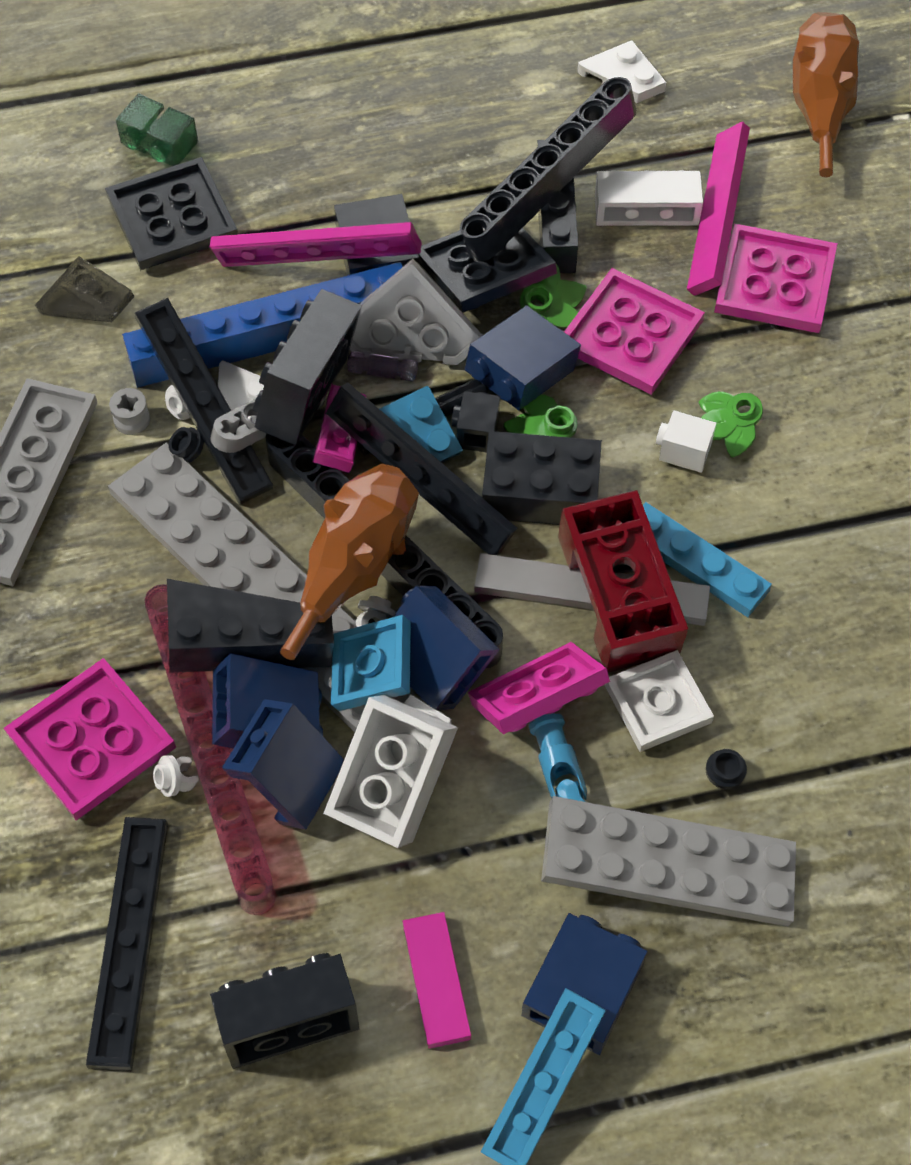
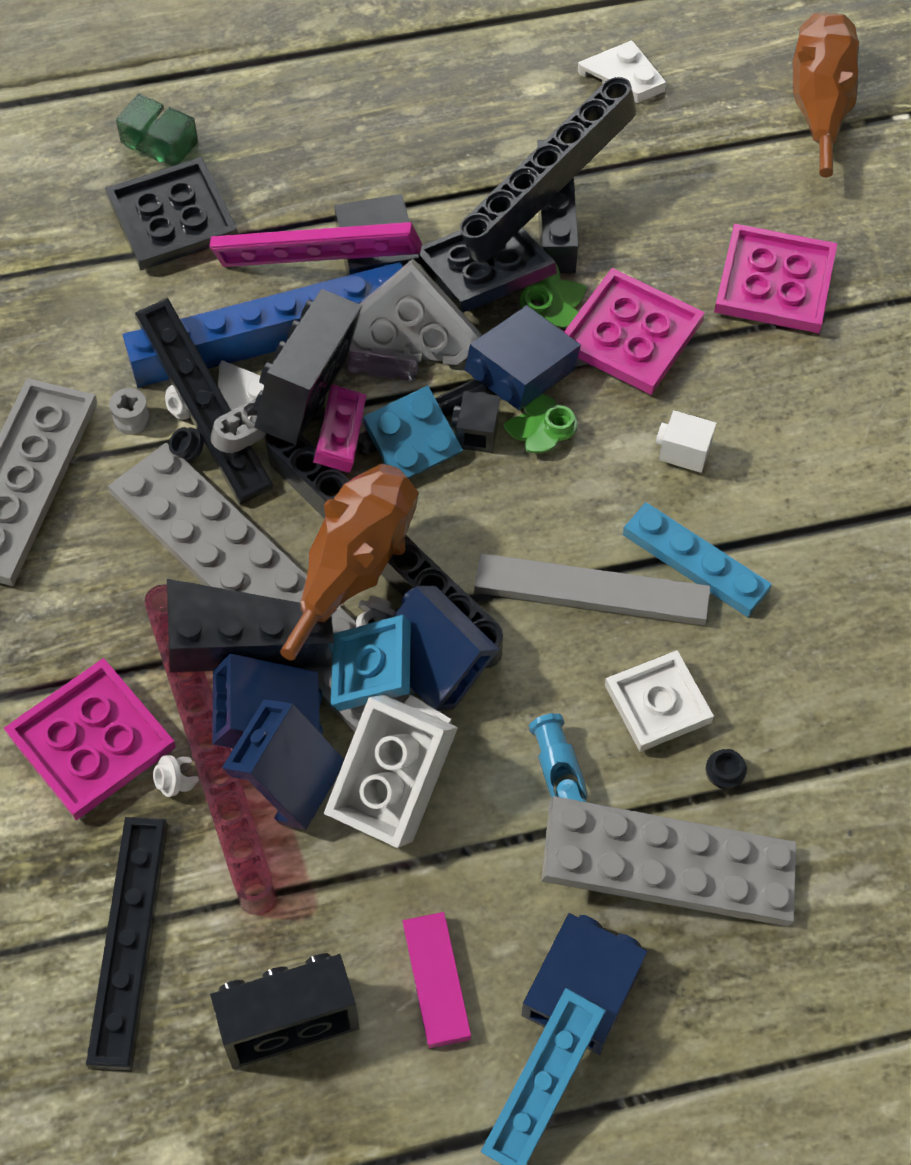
(85, 294): clear smoke wing -> none
(427, 474): black tile -> none
(538, 687): dark pink plate -> none
(539, 475): black brick -> none
(634, 615): dark red plate -> none
(648, 198): white brick -> none
(718, 209): dark pink tile -> none
(732, 426): bright green plate -> none

